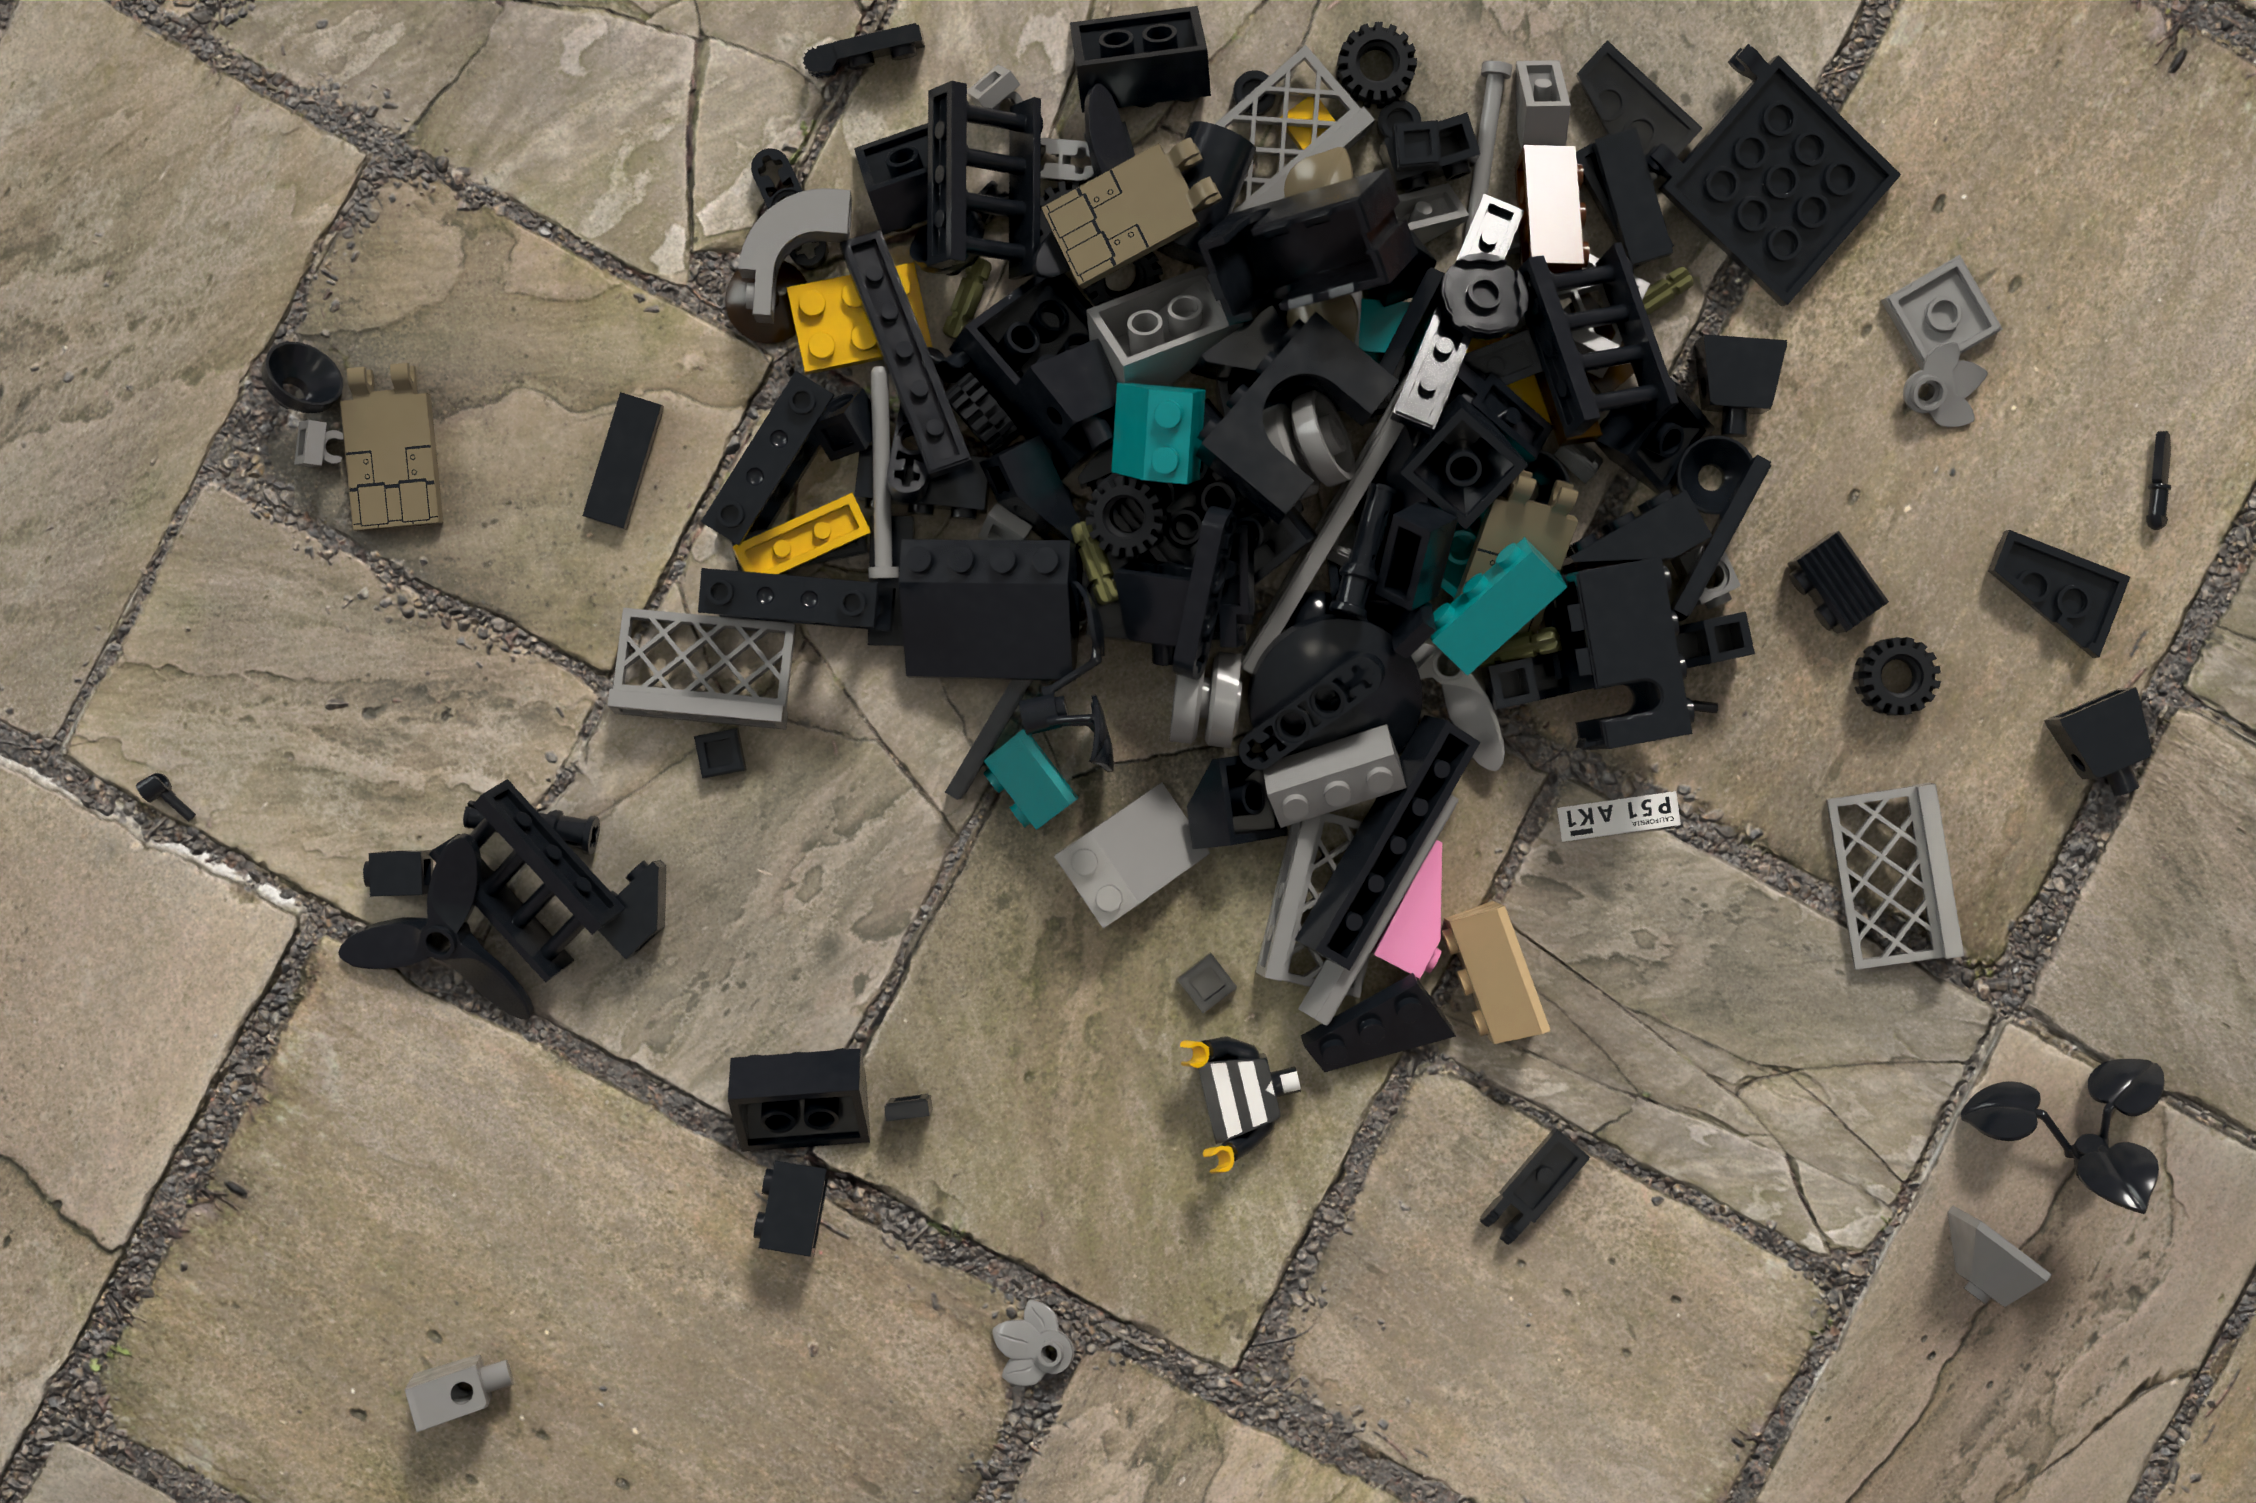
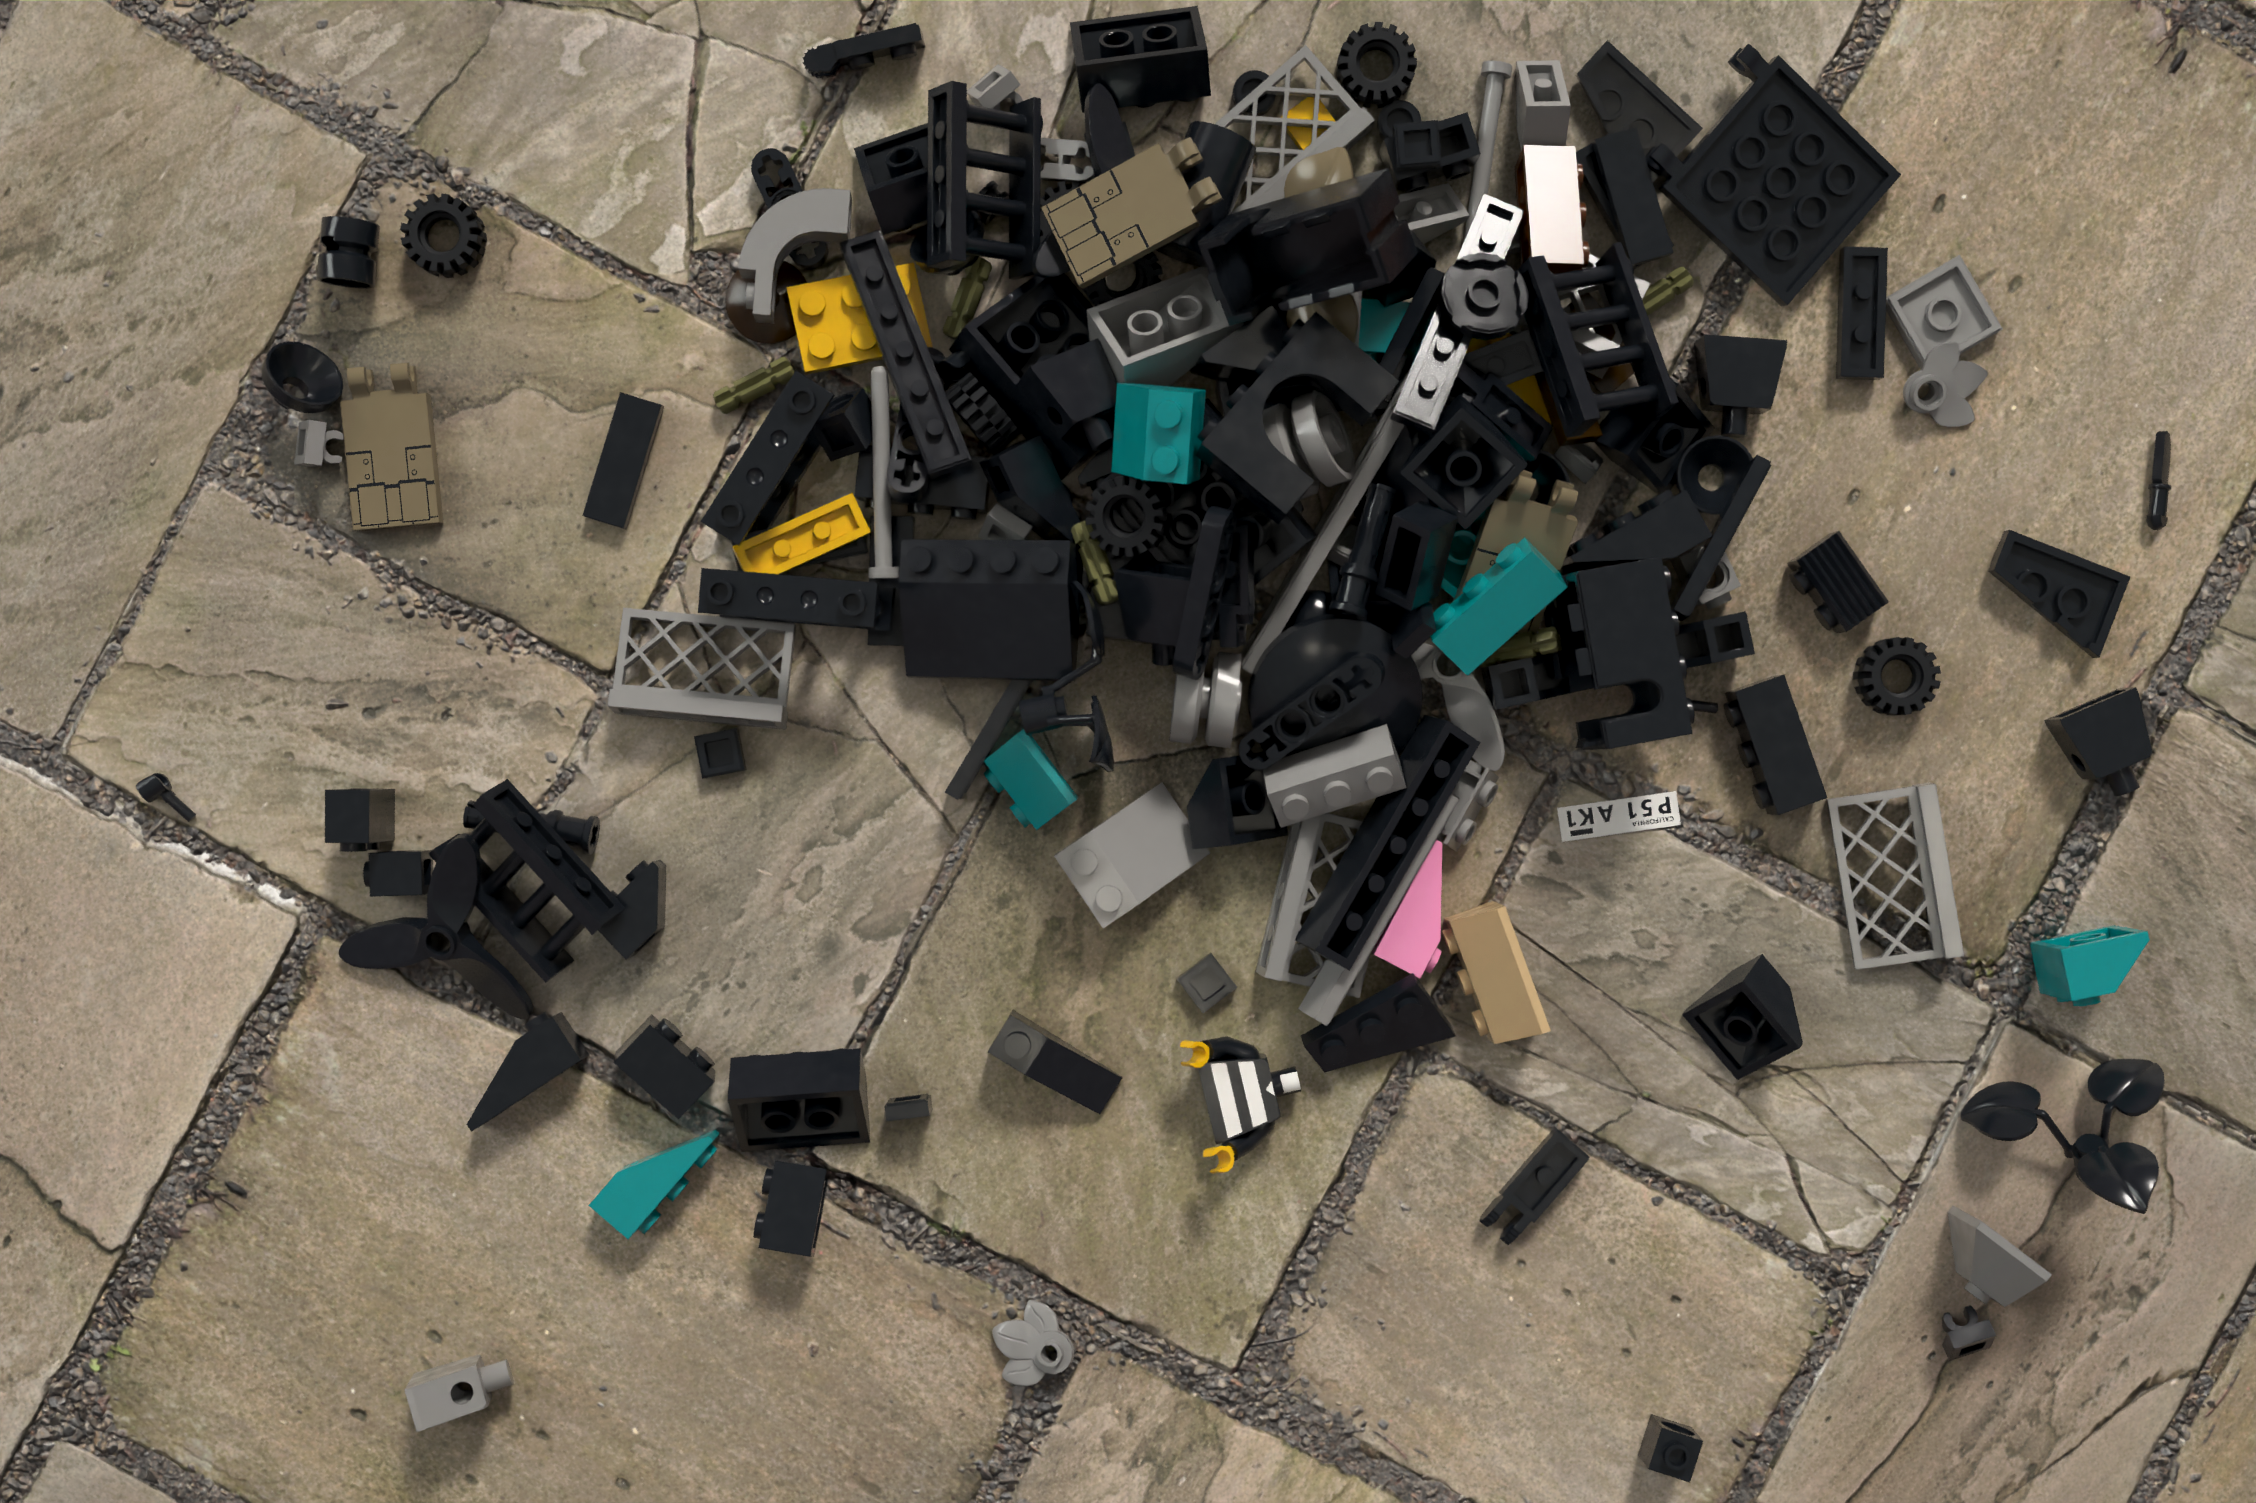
(348, 252): none -> black wheel
(359, 818): none -> black brick
(425, 217): none -> black tyre
(532, 1062): none -> black slope
(640, 1187): none -> teal slope
(666, 1065): none -> black brick
(753, 385): none -> olive axle
(1054, 1062): none -> black slope
(1473, 793): none -> light grey hinge
(1670, 1448): none -> black brick
(1747, 1018): none -> black slope
(1774, 745): none -> black brick
(1861, 313): none -> black plate
(1969, 1338): none -> black tile
(2086, 962): none -> teal slope

